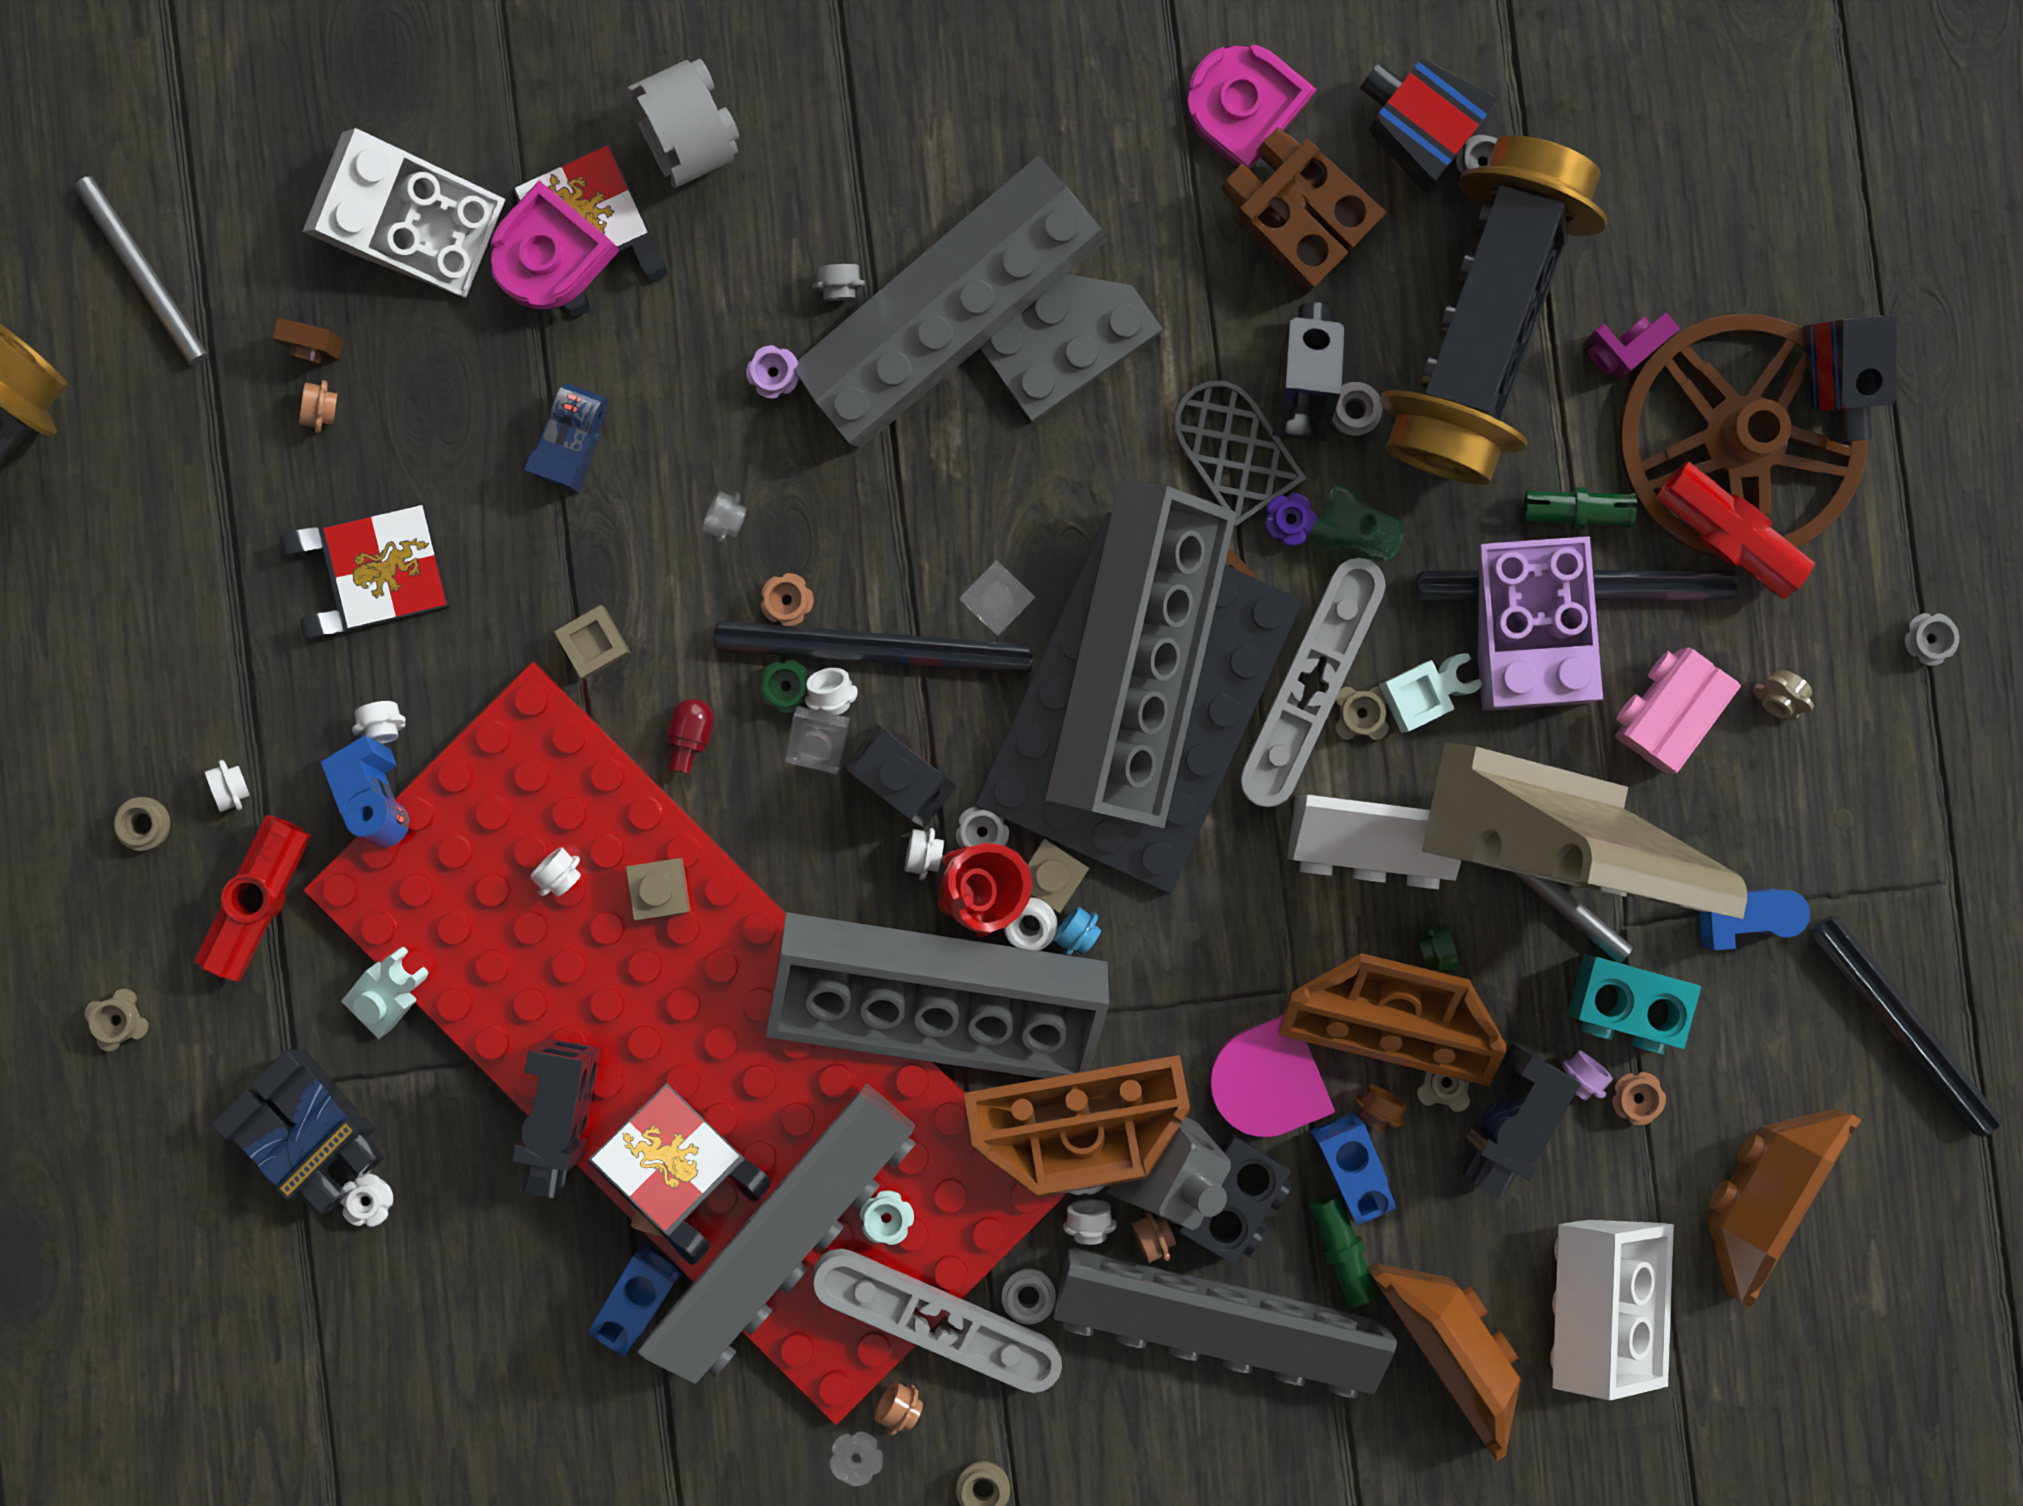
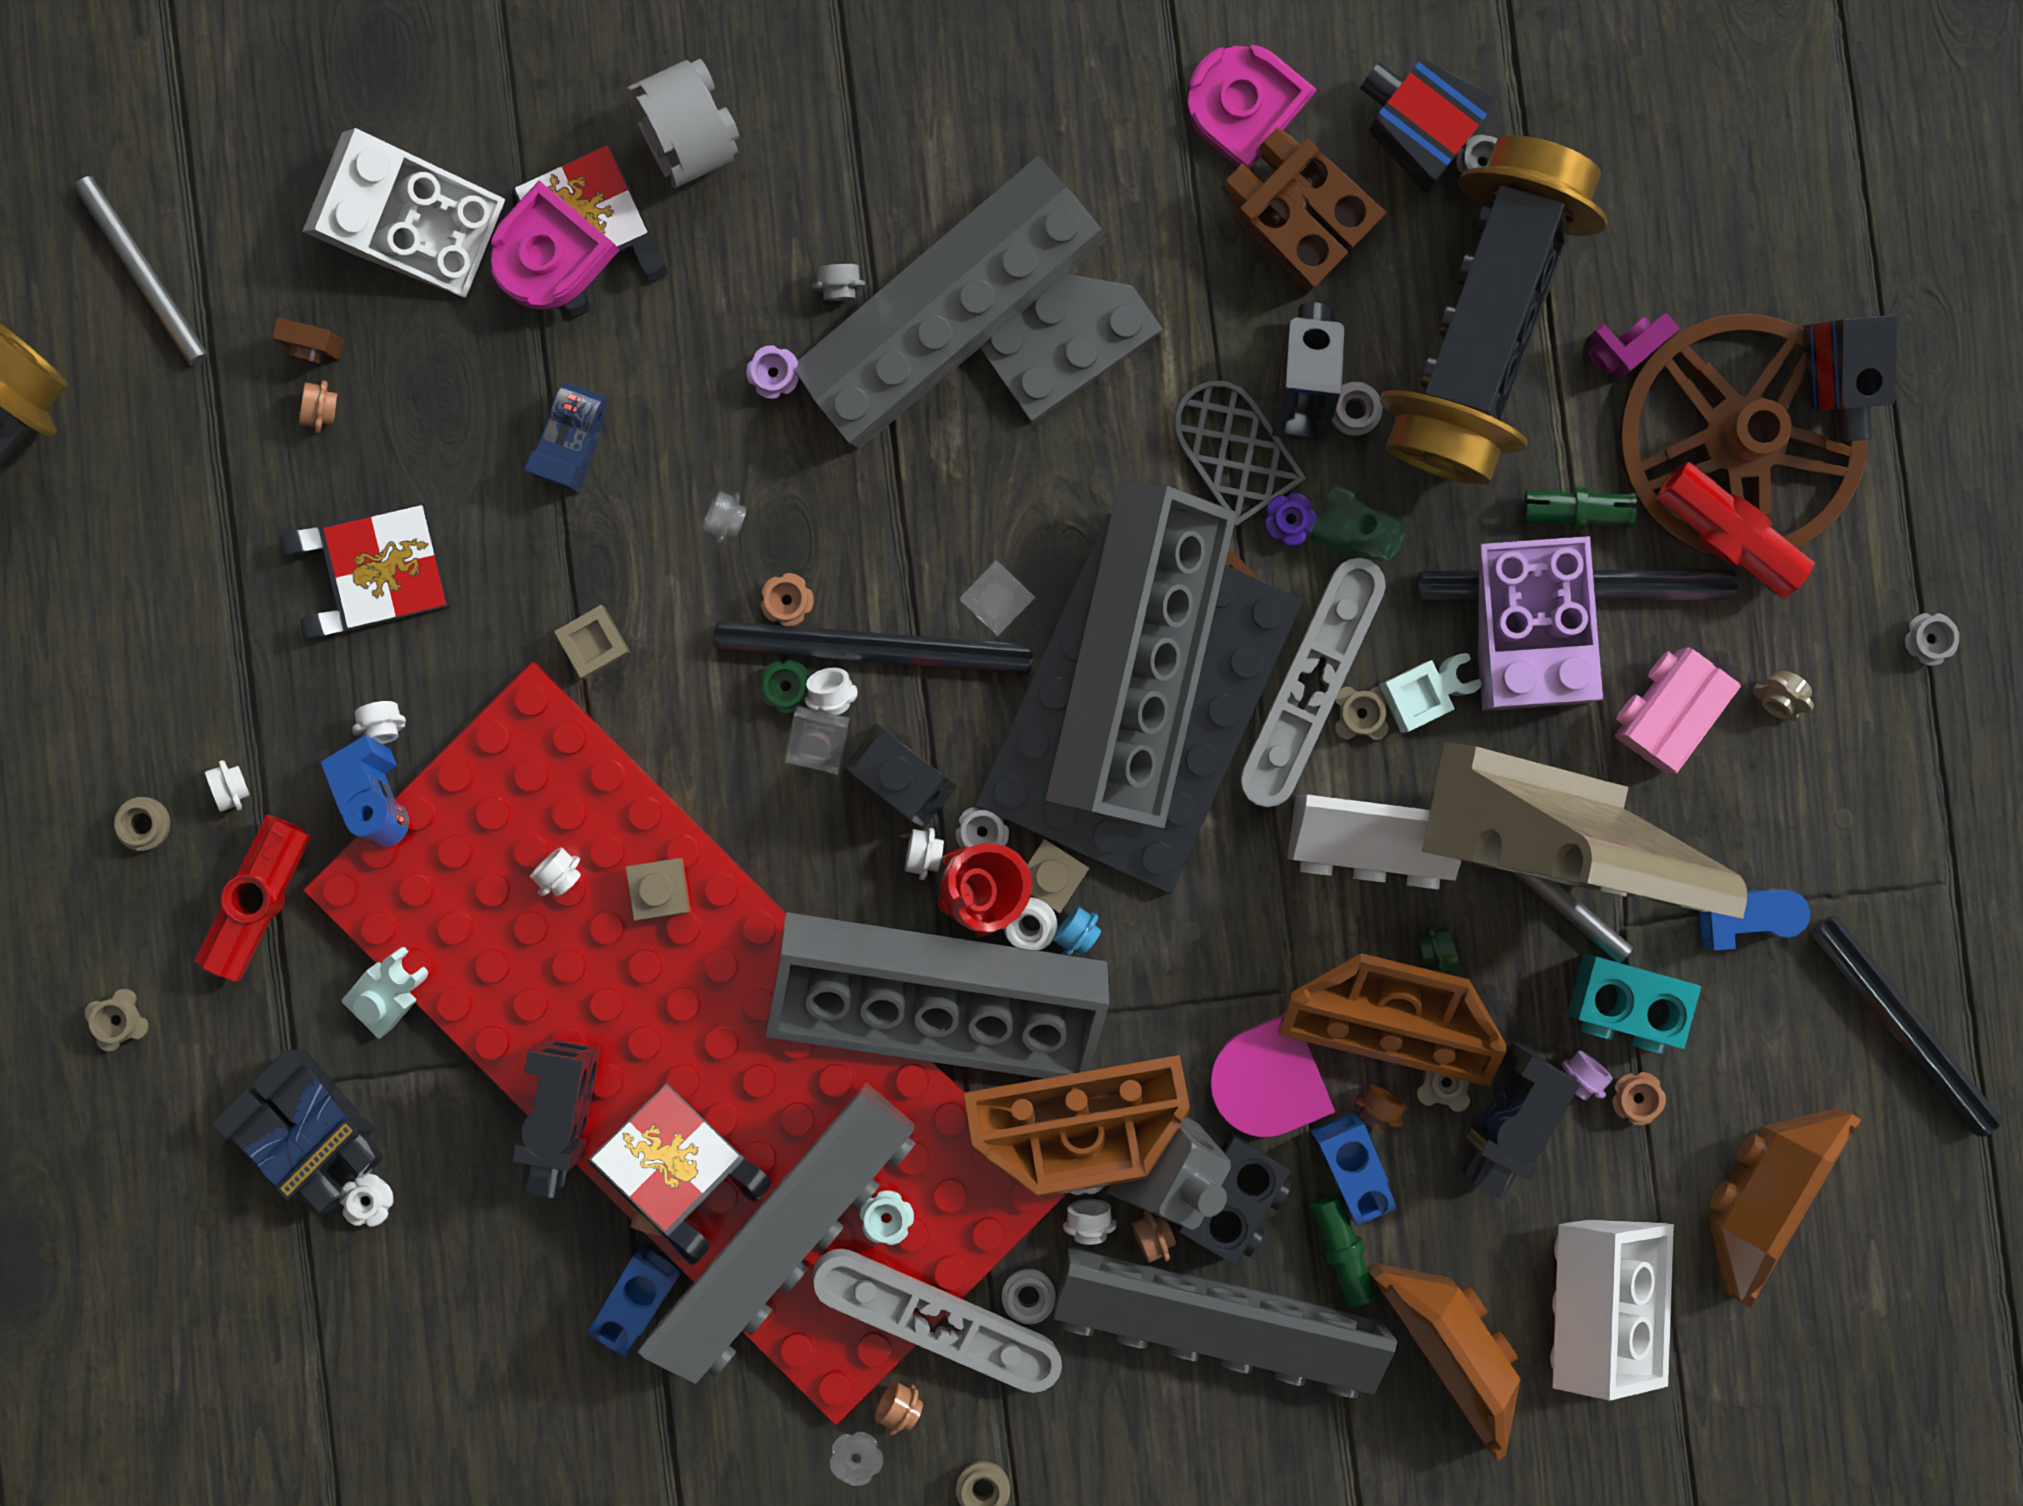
(689, 732): dark red cylinder -> none

